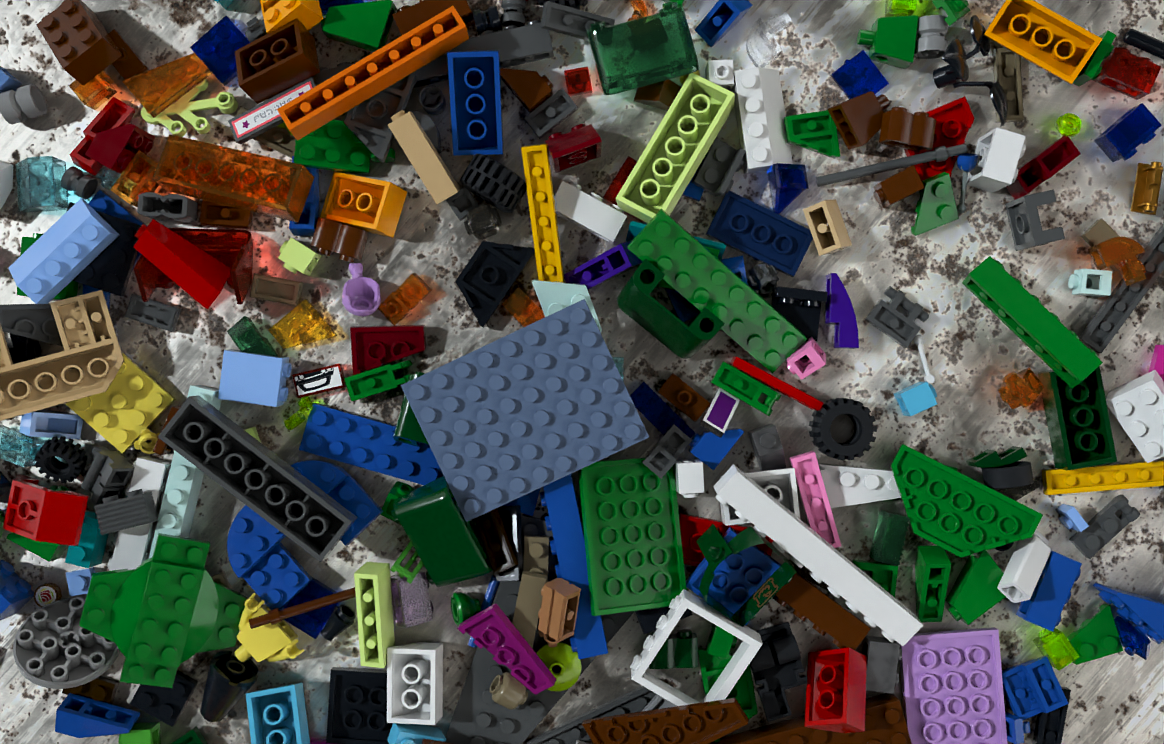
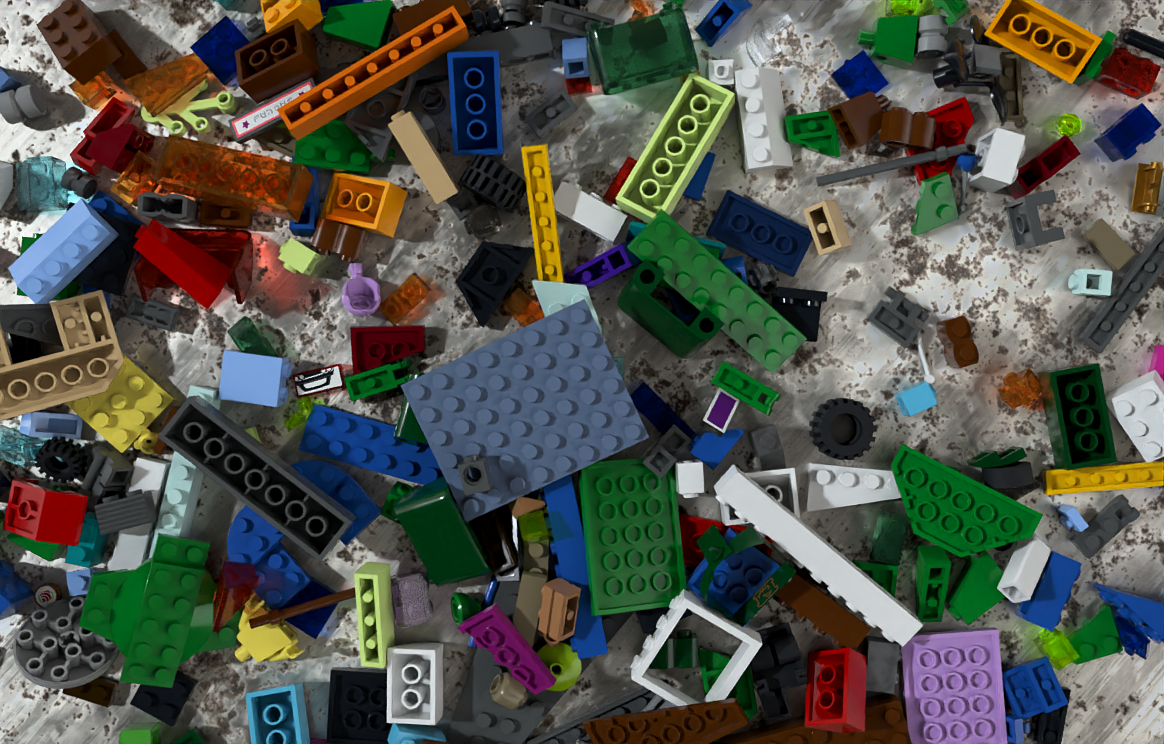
(91, 718): blue slope -> none
(108, 178): clear light blue plate -> none
(226, 684): black cone -> none
(232, 591): none -> clear red slope
(276, 289): dark tan tile -> none
(301, 327): clear yellow wing -> none
(340, 620): black cone -> none
(403, 571): bright green tile -> none
(472, 485): none -> dark grey brick
(524, 506): none -> medium nougat slope
(527, 87): reddish brown slope -> none
(533, 527): none -> clear neon green brick
(574, 147): dark red slope -> none
(575, 58): none -> medium blue brick
(658, 94): reddish brown slope -> none
(683, 397): reddish brown plate -> none
(718, 168): dark grey bracket -> none
(720, 643): green brick -> none
(776, 383): red tile -> none
(785, 184): clear blue slope -> none
(805, 367): bright pink brick -> none
(815, 497): bright pink plate -> none
(840, 313): dark purple slope -> none
(898, 187): reddish brown slope -> none
(957, 342): none -> reddish brown brick
(984, 62): none -> dark grey slope
(1032, 322): green brick -> none
(1120, 252): clear orange brick -> none

